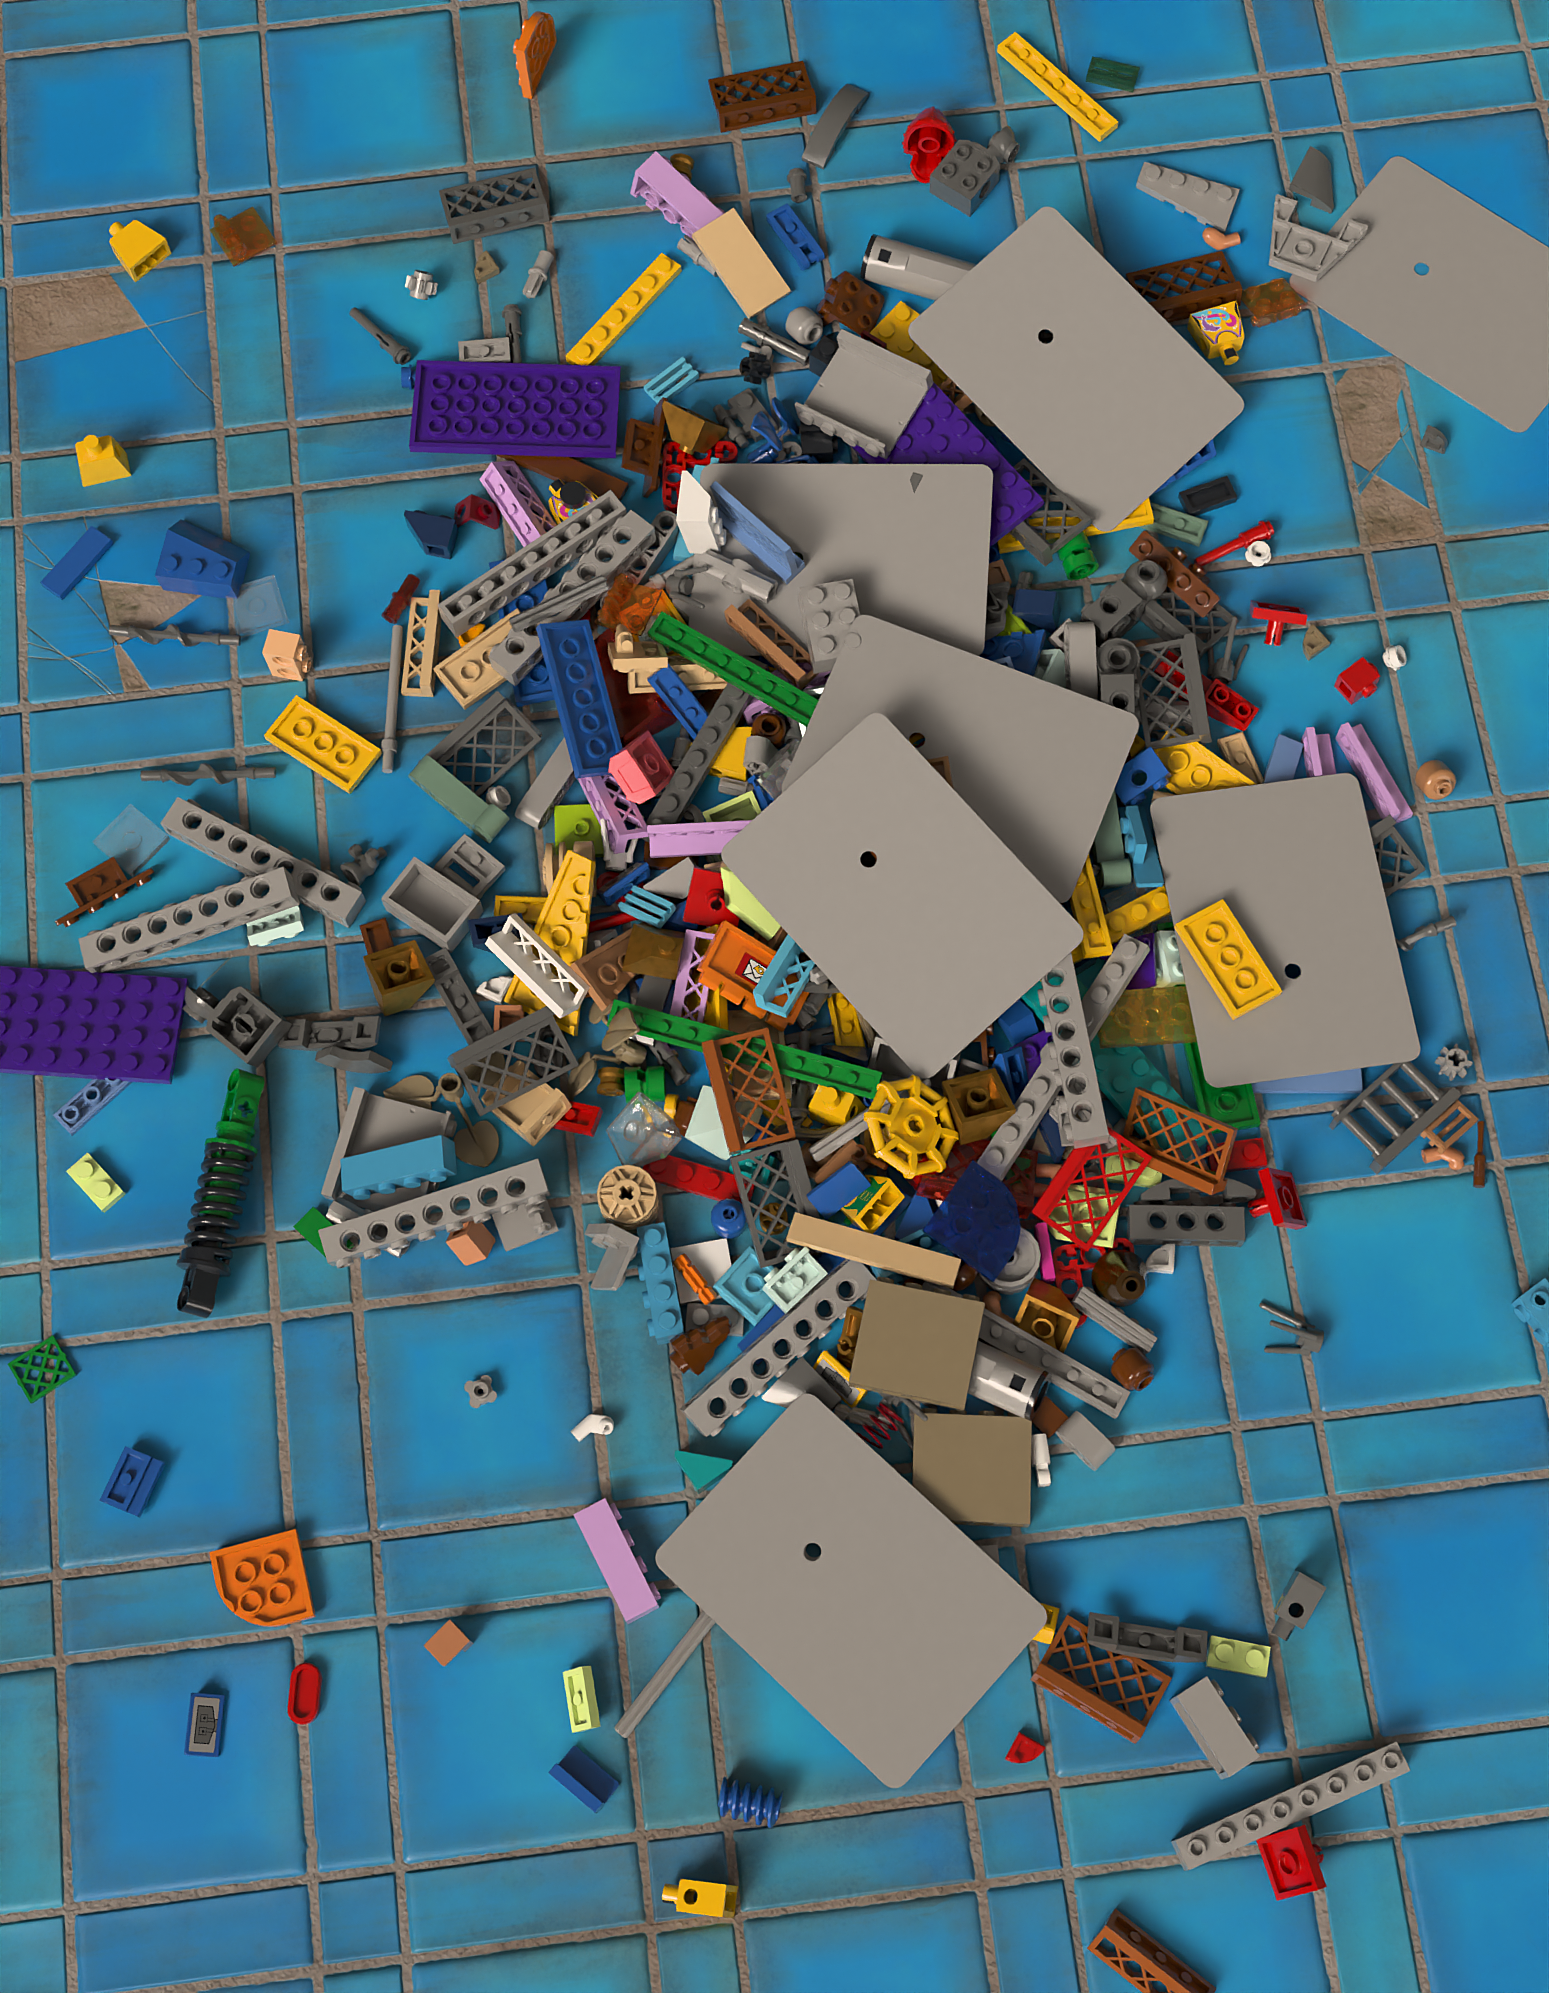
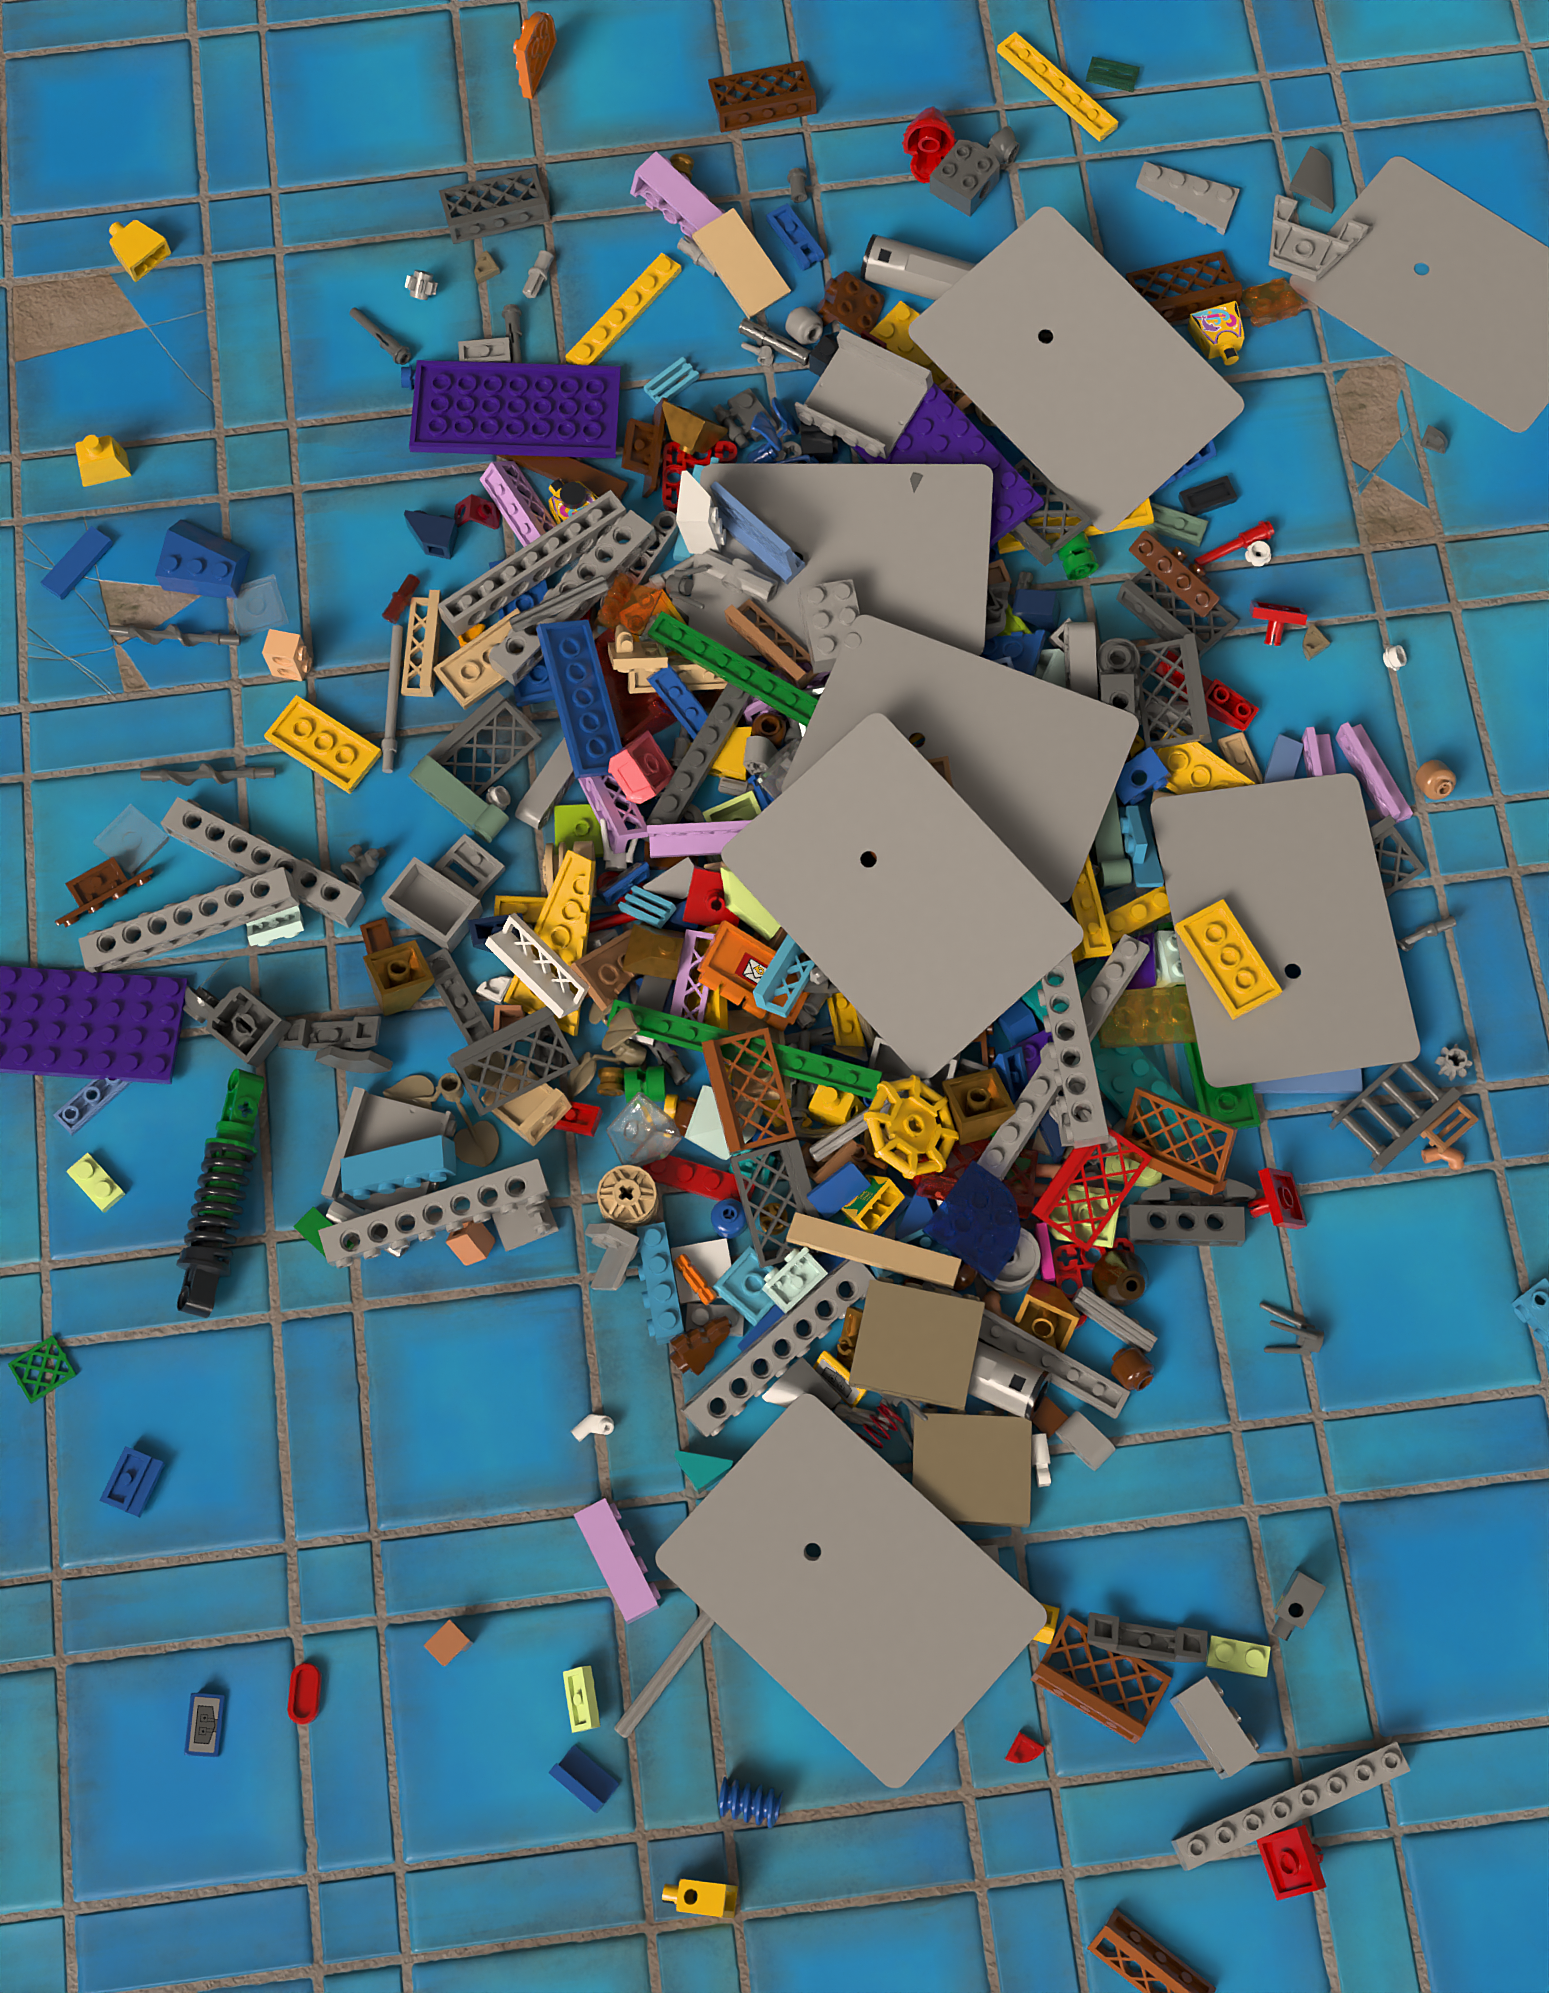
(242, 235): clear orange hinge -> none
(265, 1580): orange plate -> none
(487, 1396): light grey plate -> none
(755, 368): black gear -> none
(832, 124): dark grey slope -> none
(1124, 602): dark grey brick -> none
(1162, 1259): white tile -> none
(1219, 240): nougat arm -> none
(1224, 668): dark grey plant -> none
(1244, 1156): red plate -> none
(1358, 681): red brick -> none
(1479, 1159): reddish brown piece -> none

